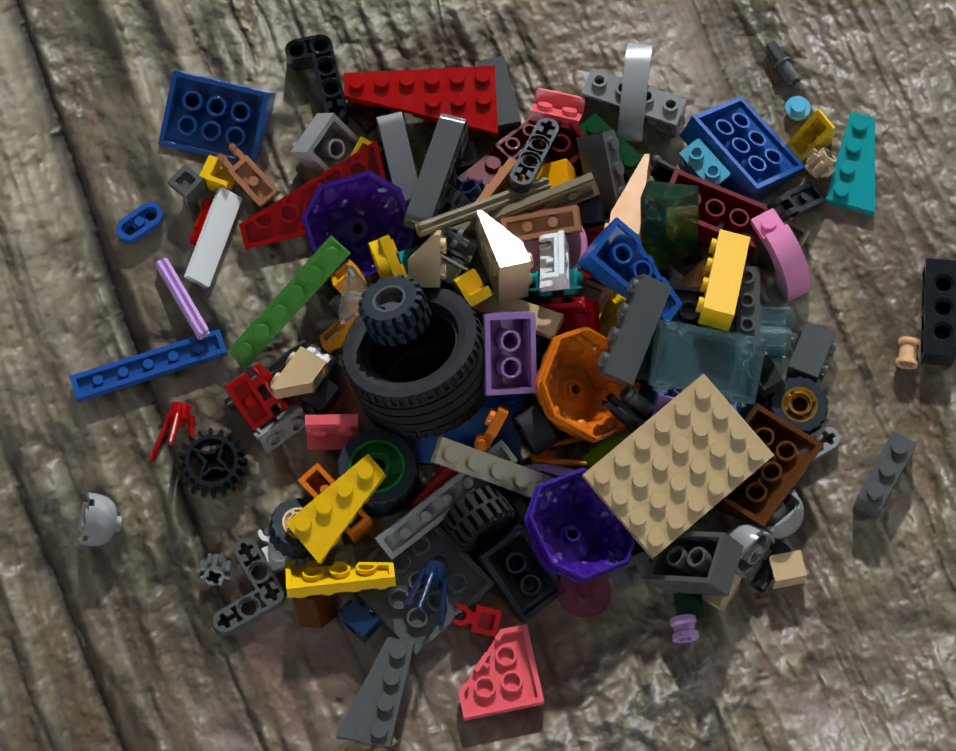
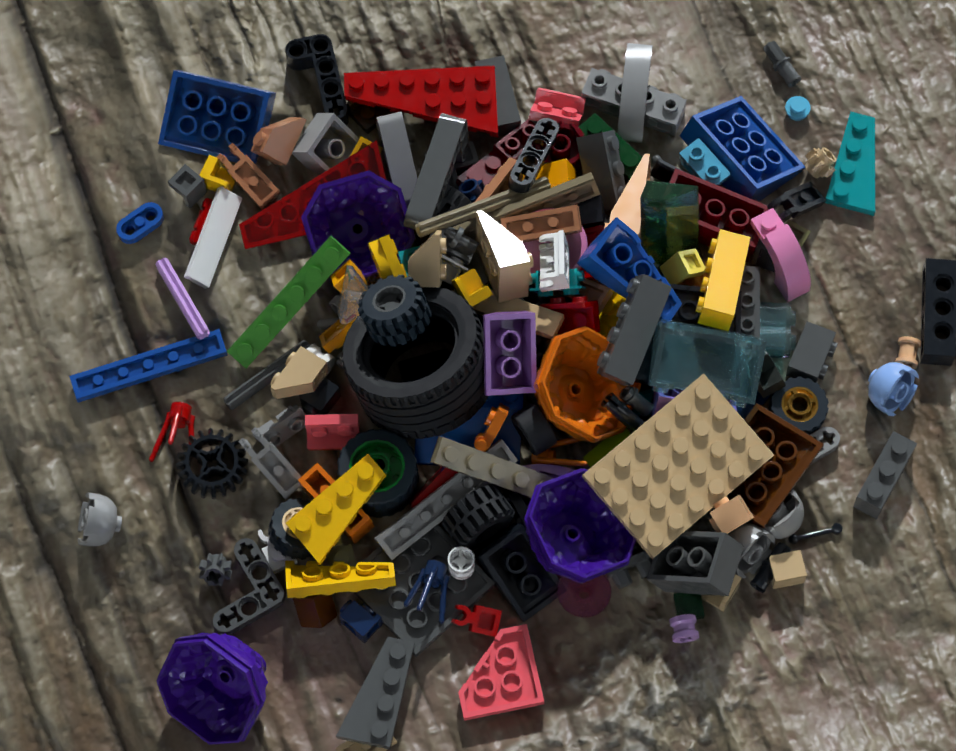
(214, 686): none -> dark purple rock
(248, 399): red plate -> none
(273, 465): none -> light grey hinge
(278, 140): none -> nougat slope
(460, 557): none -> white wheel
(682, 266): none -> light yellow panel
(729, 514): none -> light nougat brick
(815, 133): yellow slope -> none
(835, 529): none -> black hinge
(892, 387): none -> light blue cylinder

